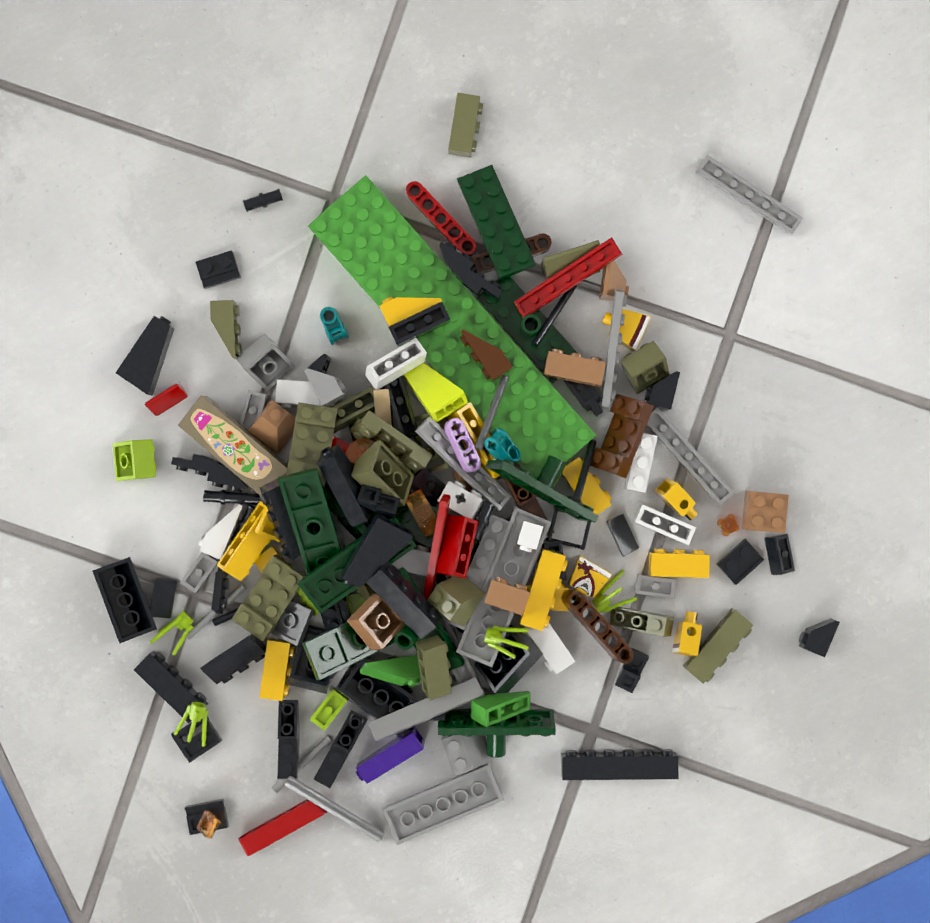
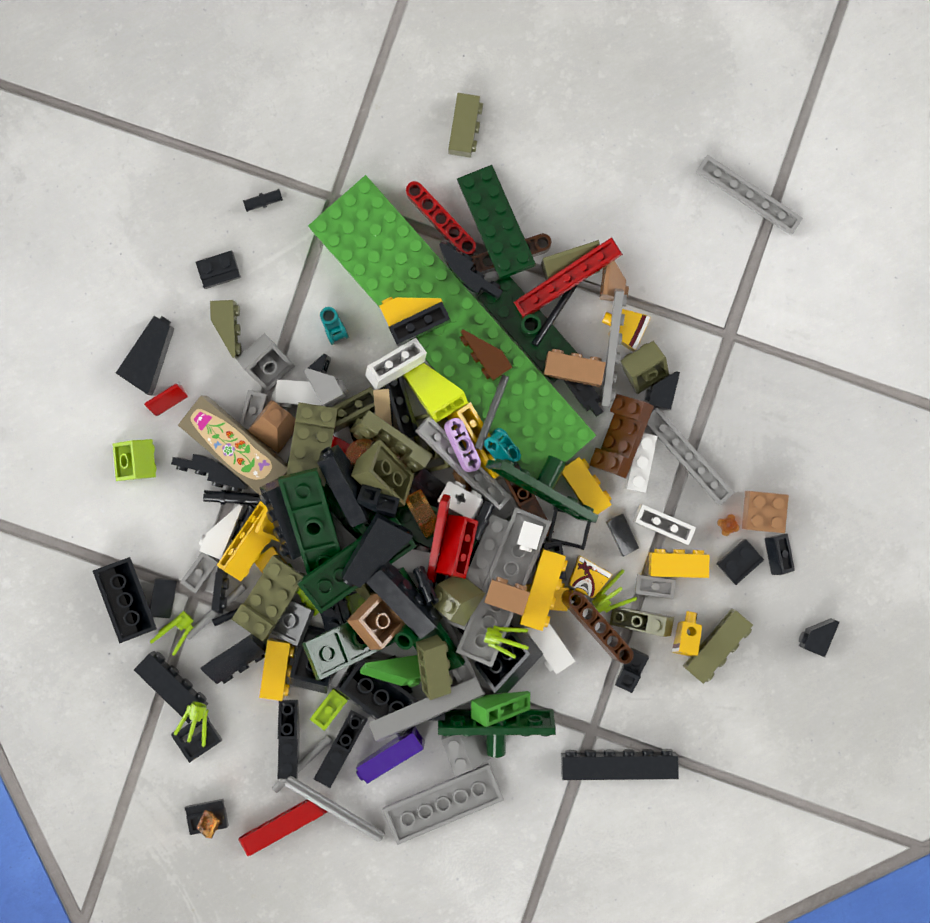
(425, 586): none -> black pin
(584, 471): black bar -> none
(676, 498): yellow torso -> none

